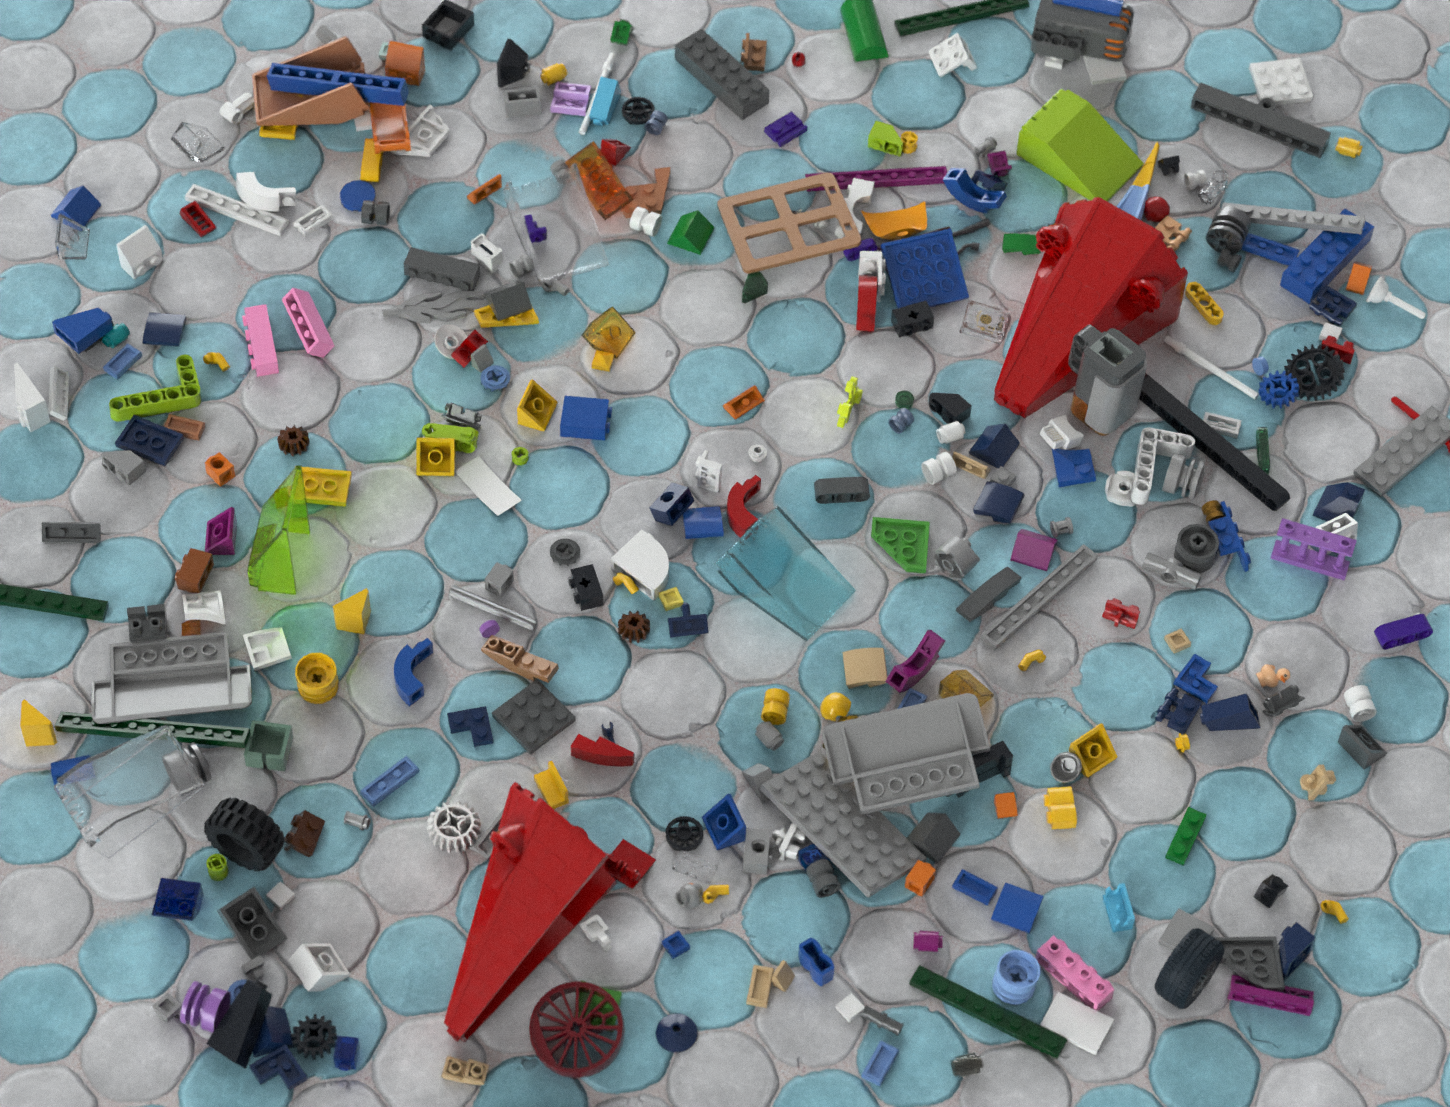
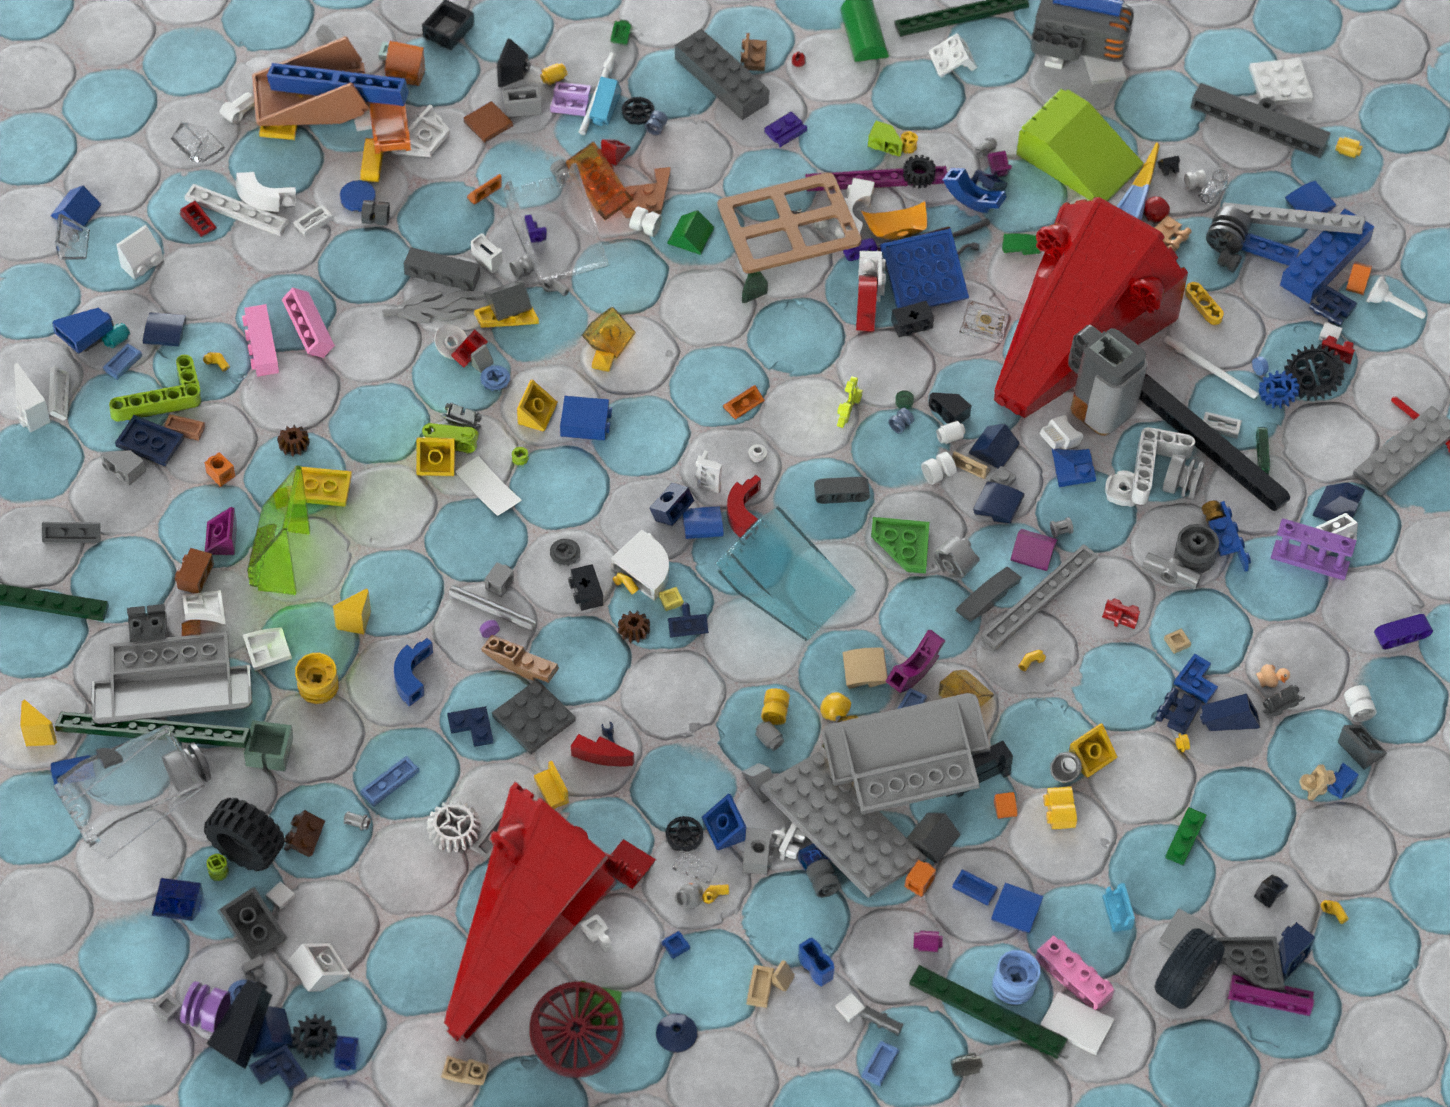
(108, 757): none -> dark grey tile
(488, 121): none -> dark orange tile
(922, 164): none -> black tyre
(1310, 198): none -> blue slope
(1345, 781): none -> blue brick

